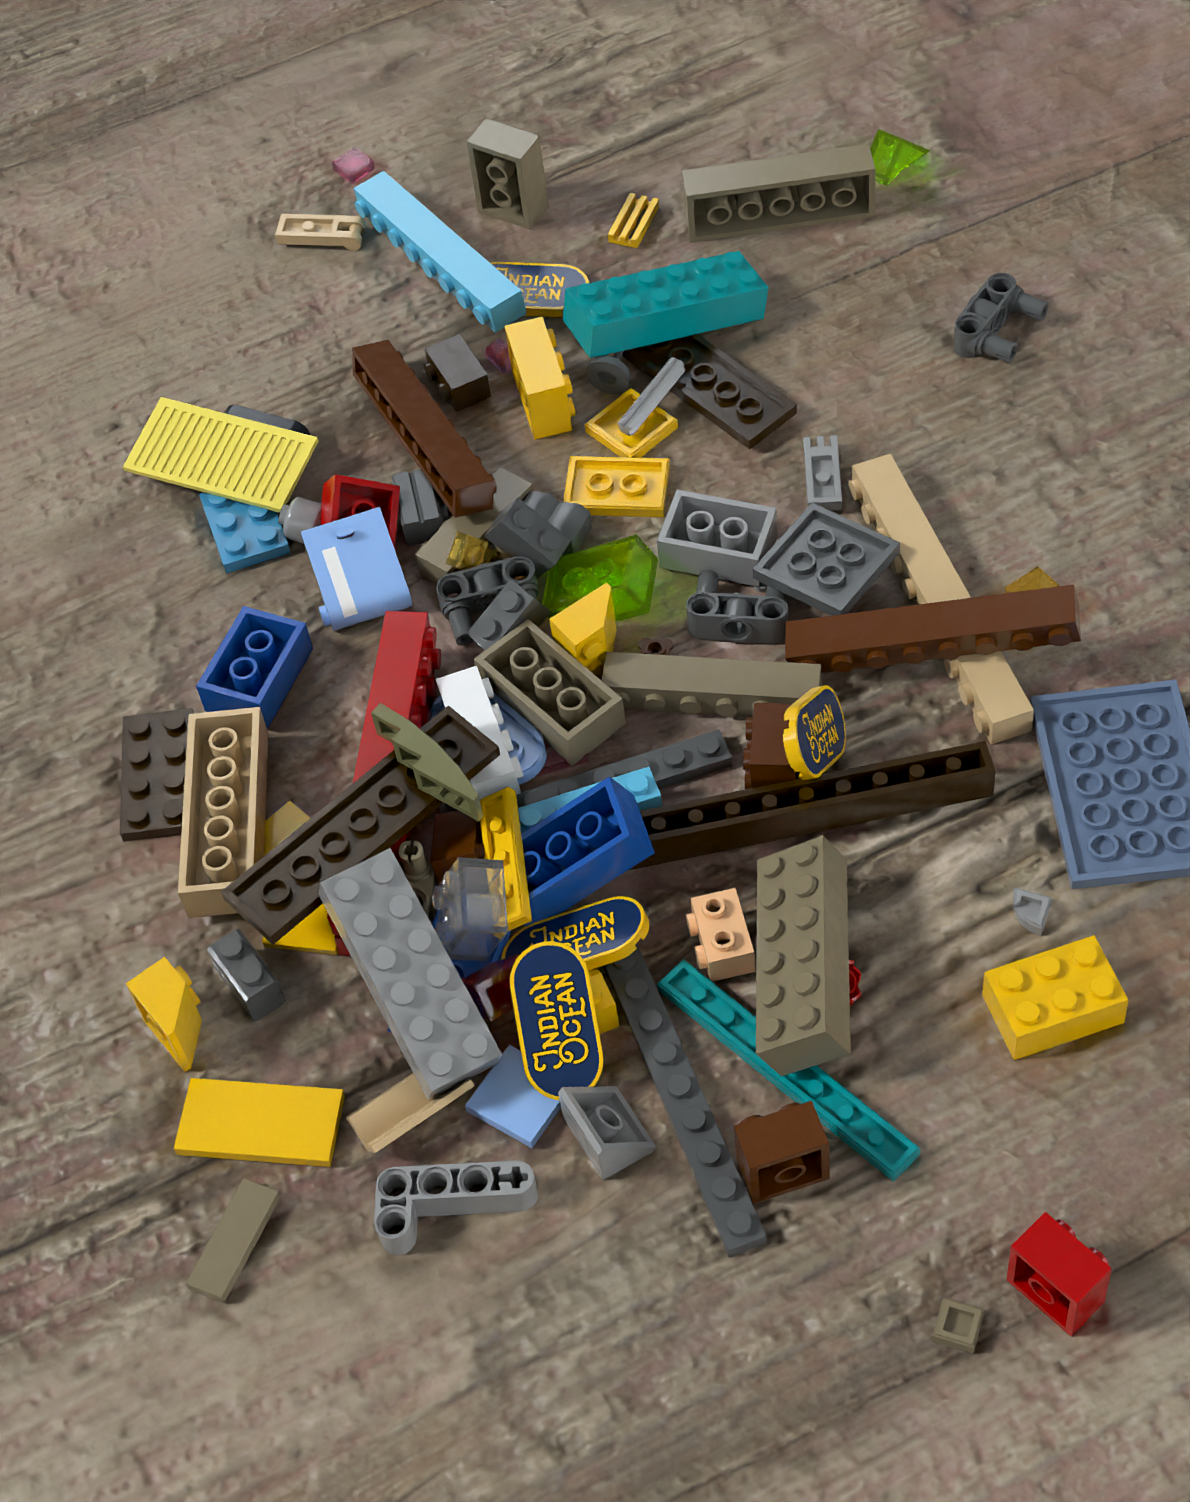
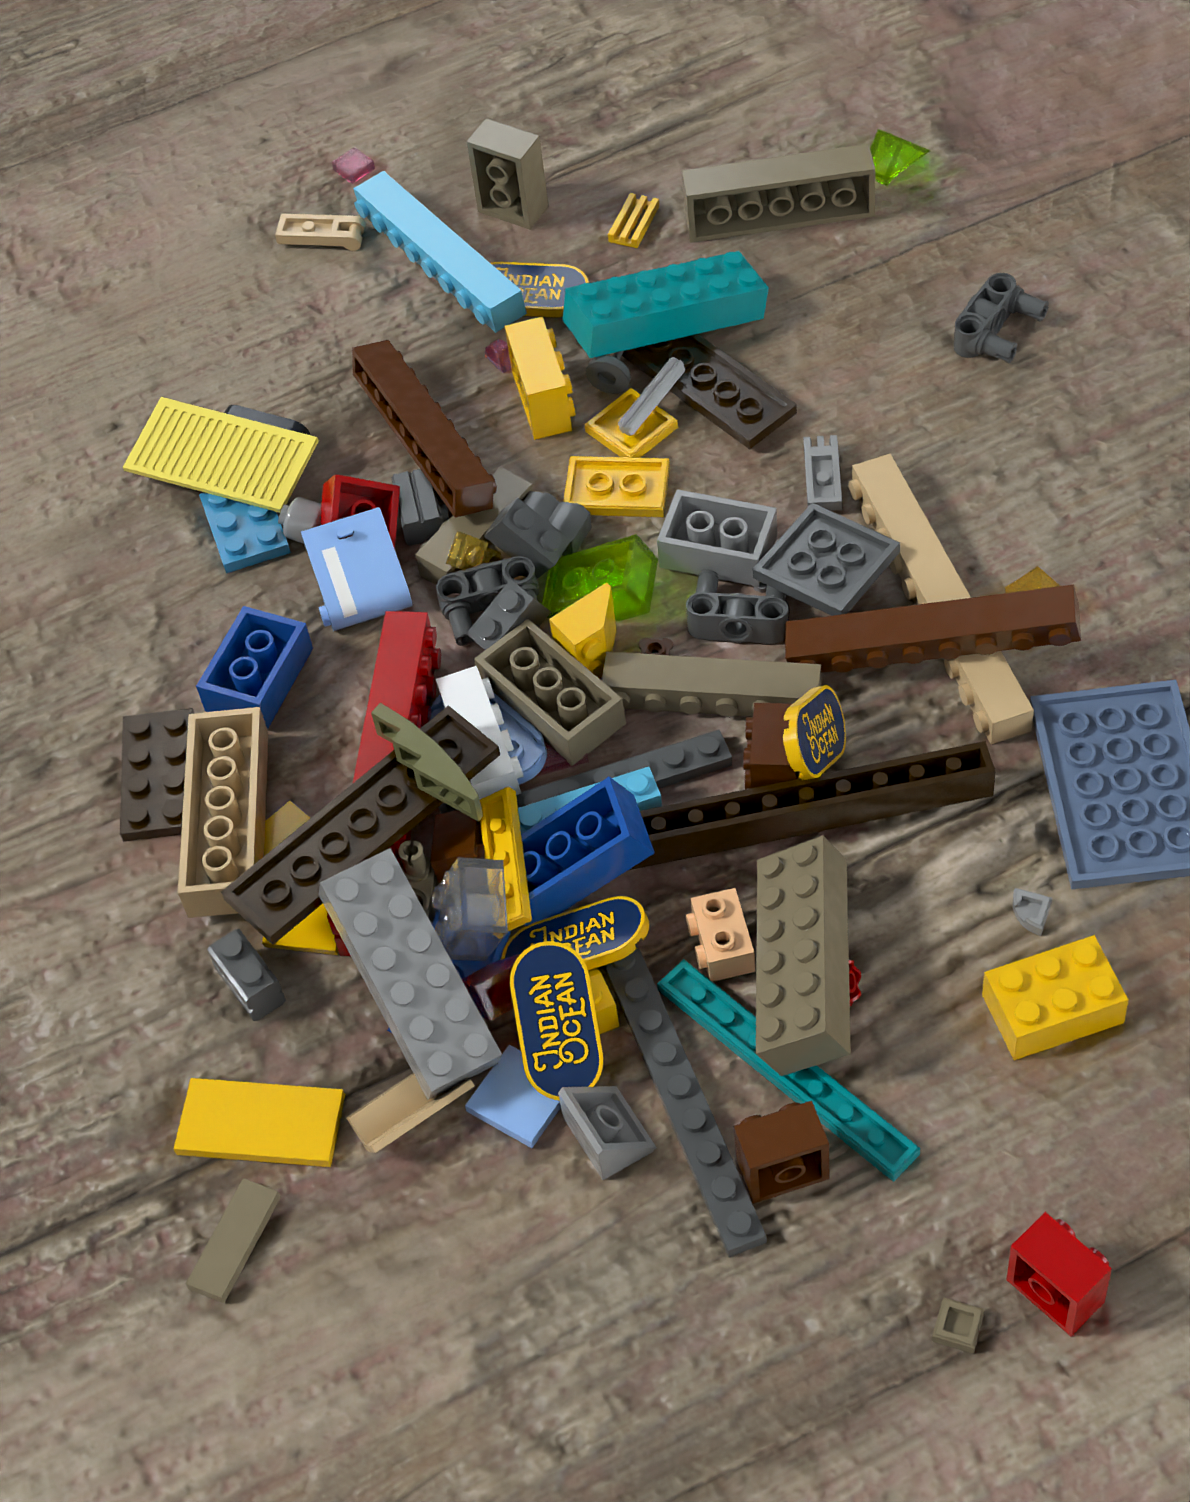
(169, 1008): yellow slope -> none
(454, 1200): light grey beam -> none
(457, 373): brick -> none

